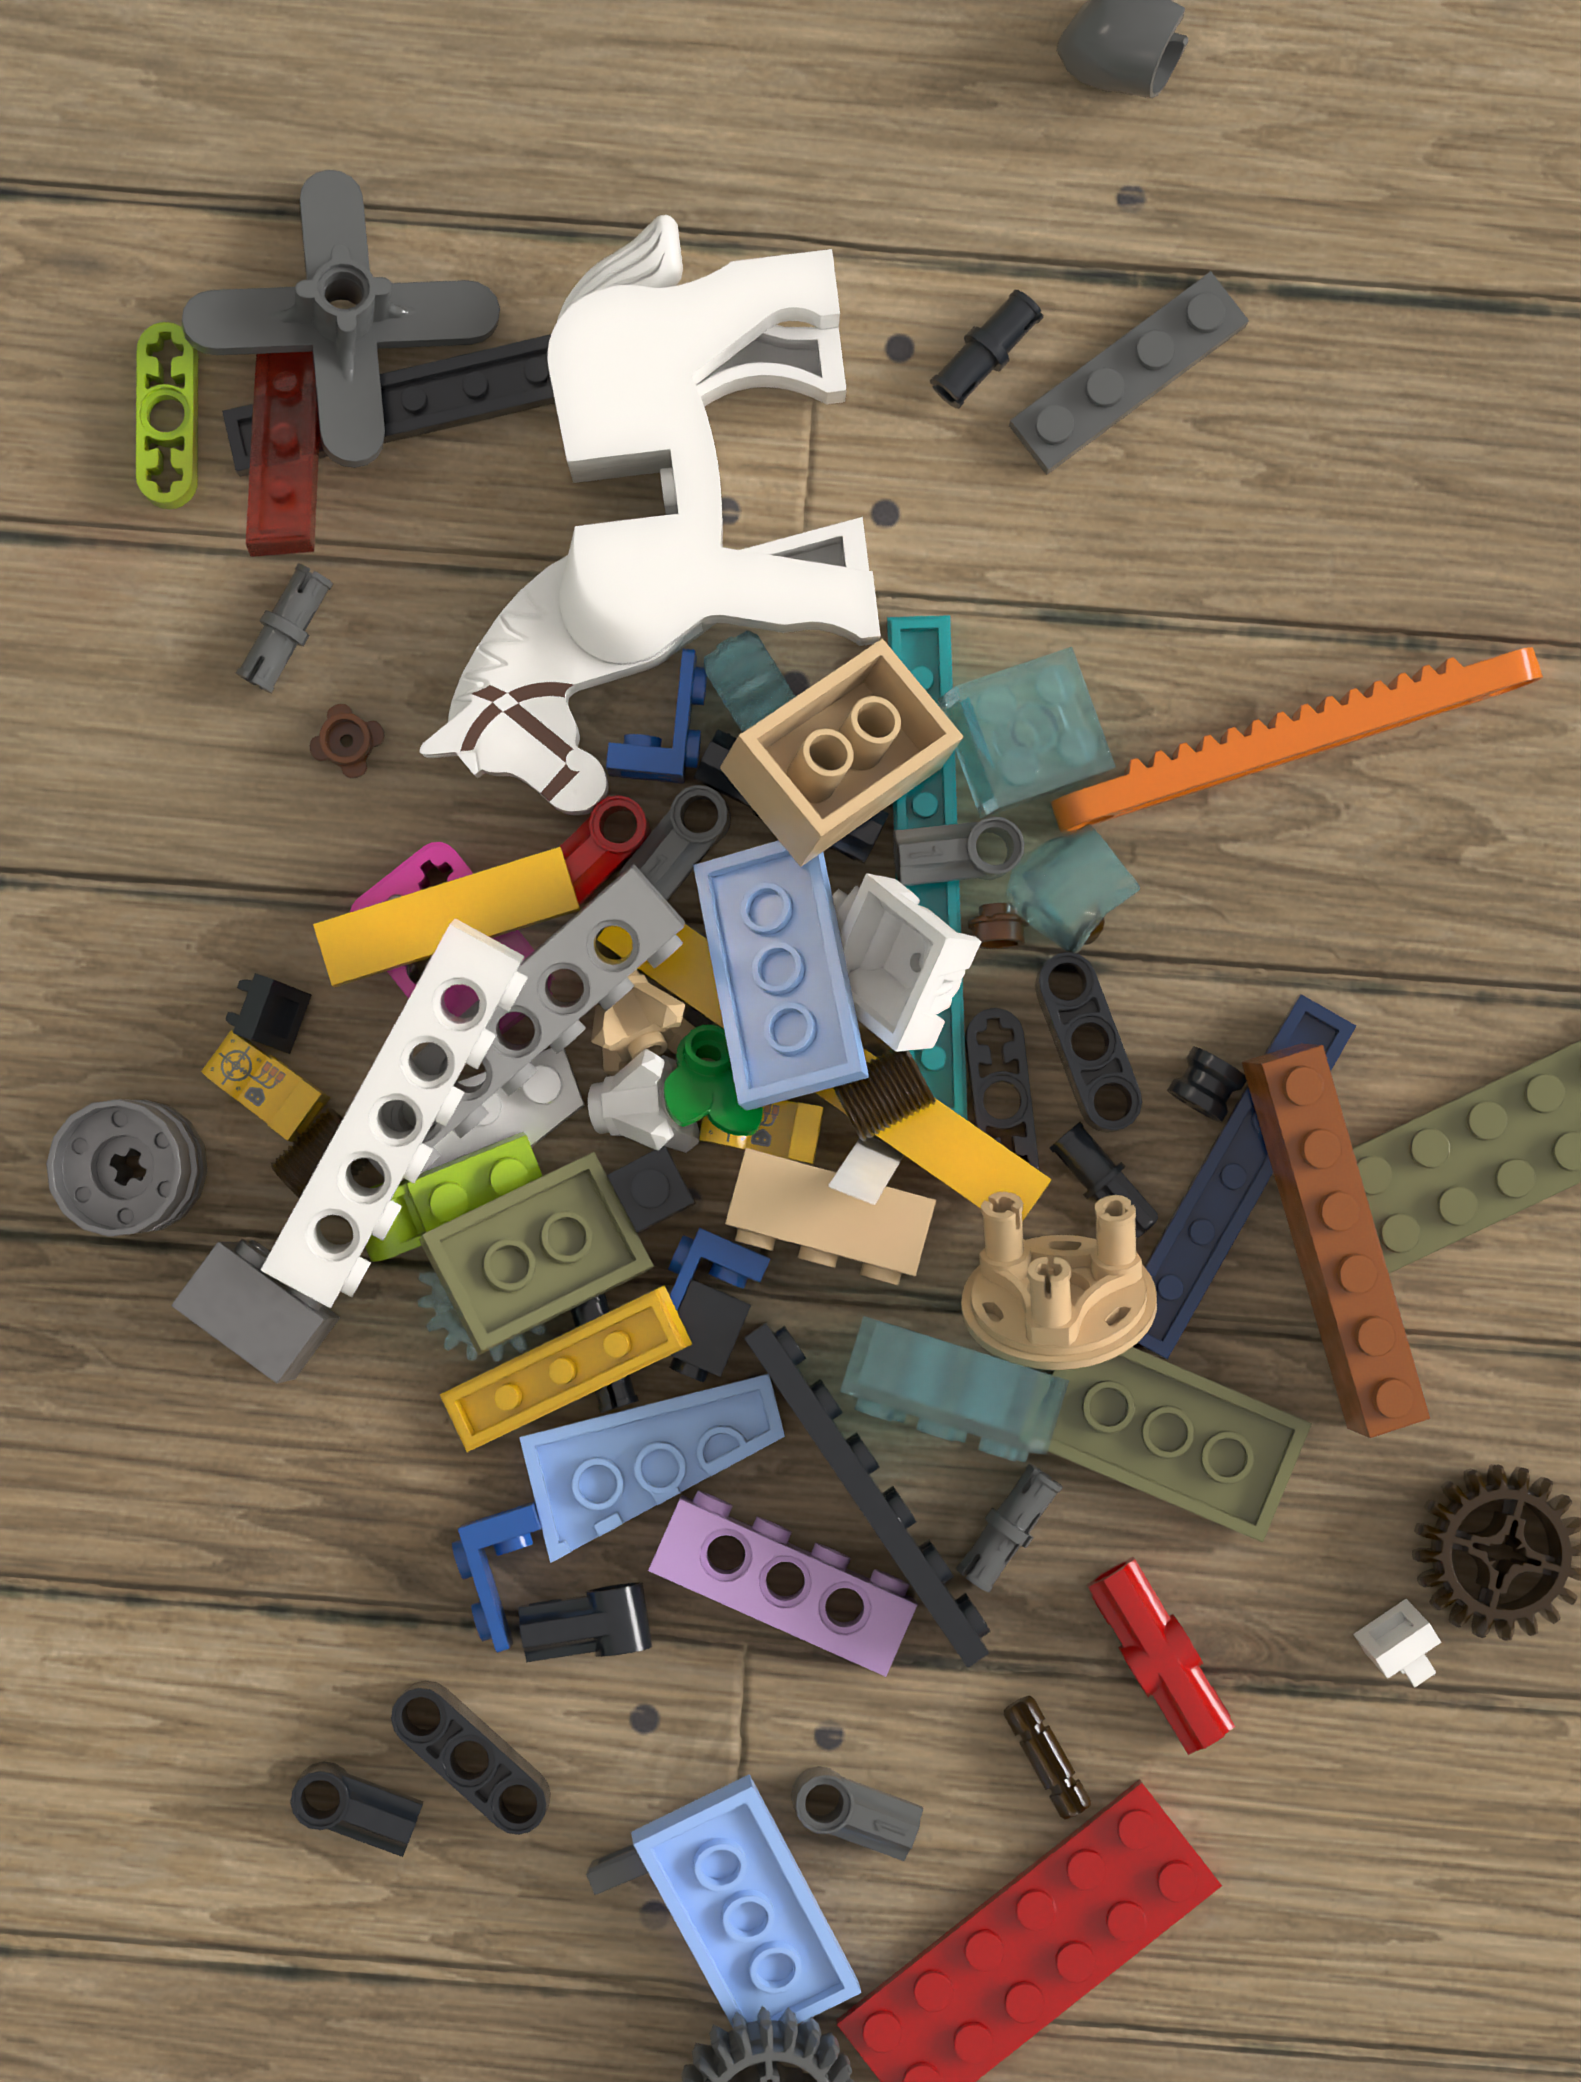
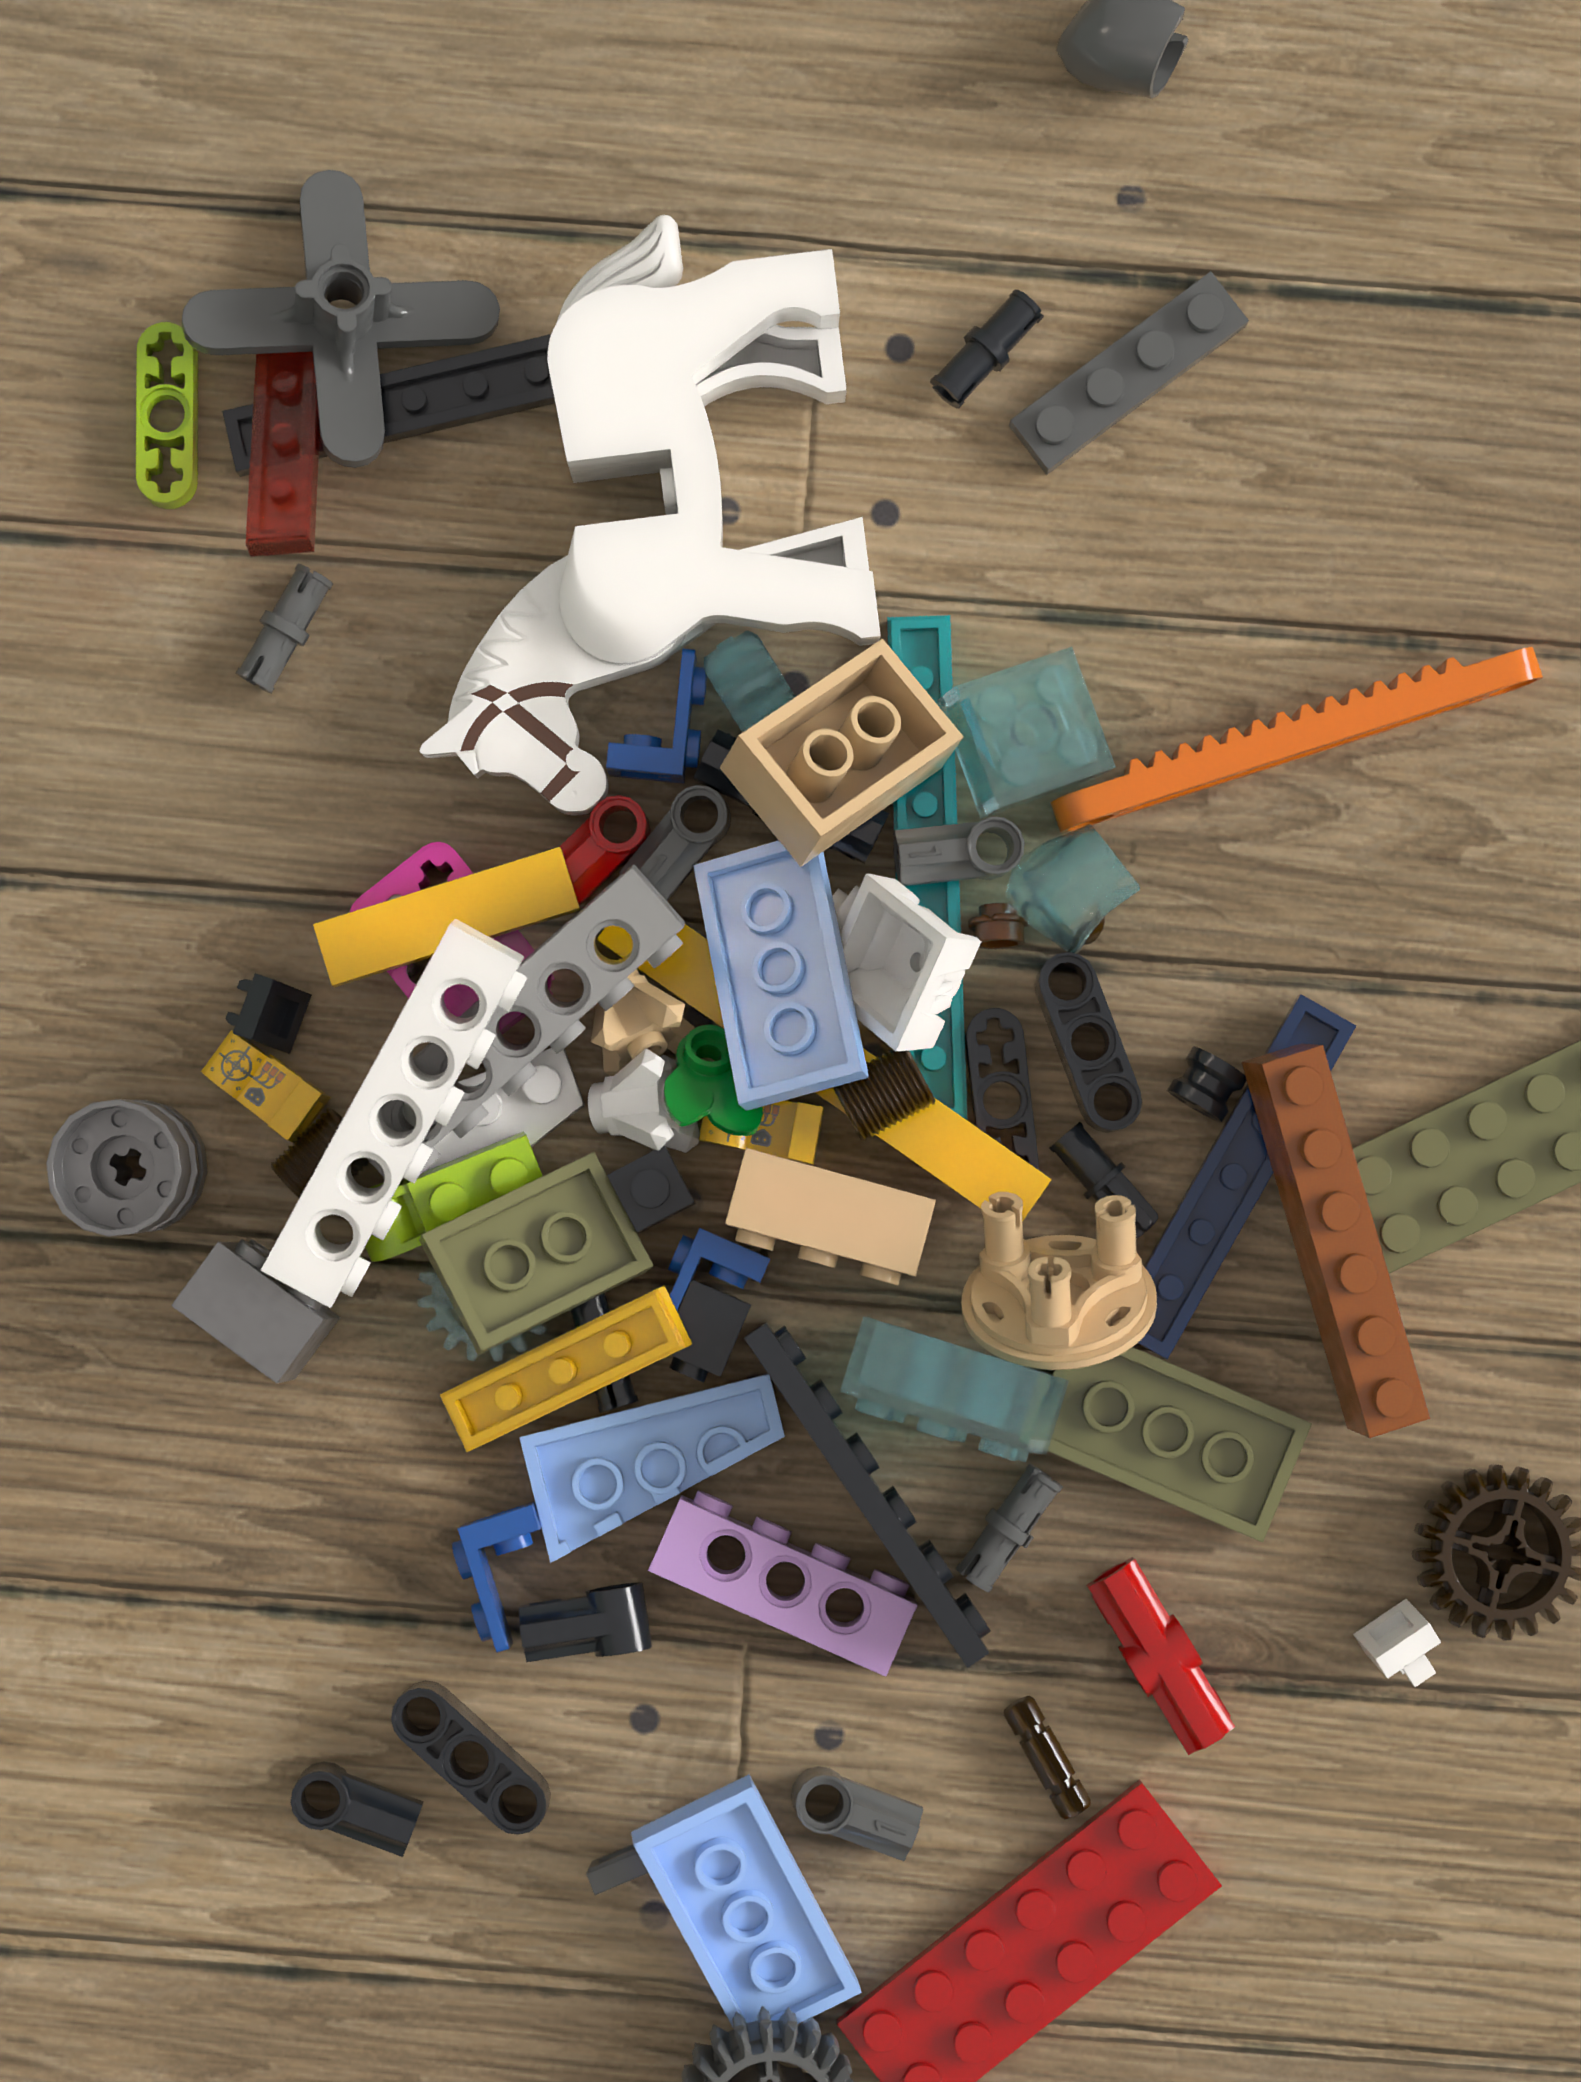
(339, 724): reddish brown plate -> none
(867, 1170): white sticker -> none

